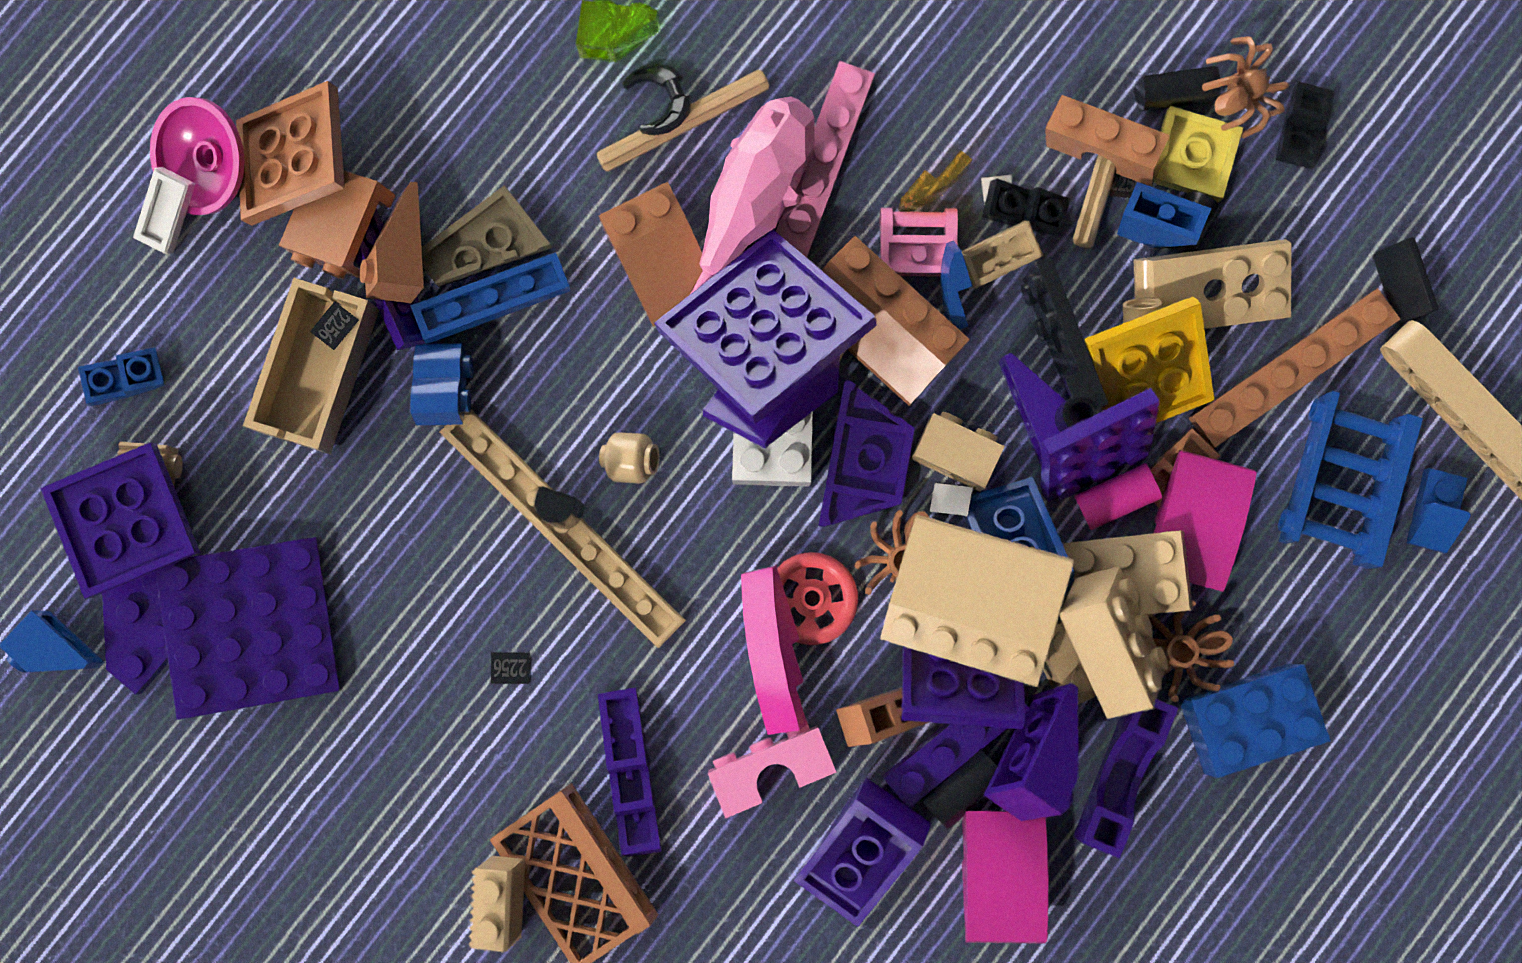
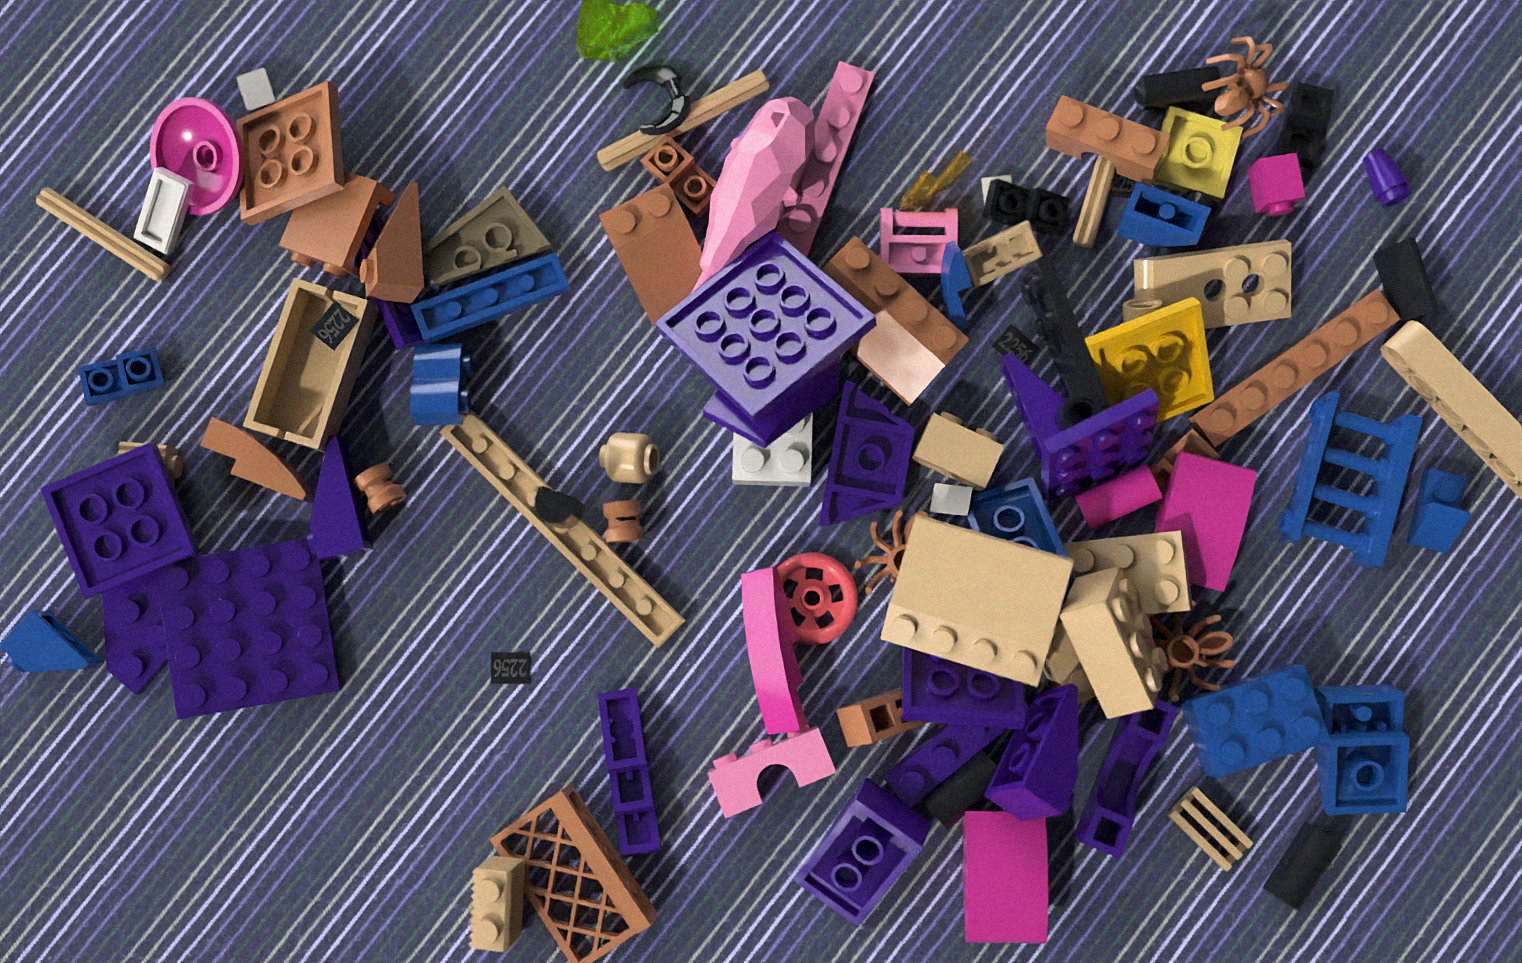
(103, 234): none -> tan axle
(255, 89): none -> white sticker
(256, 460): none -> nougat slope
(337, 510): none -> dark purple slope
(379, 488): none -> nougat wheel
(625, 530): none -> nougat wheel
(674, 165): none -> nougat slope
(1016, 343): none -> black sticker
(1234, 851): none -> tan tile
(1276, 184): none -> dark pink brick
(1302, 866): none -> black brick
(1368, 751): none -> blue slope
(1386, 179): none -> dark purple cone

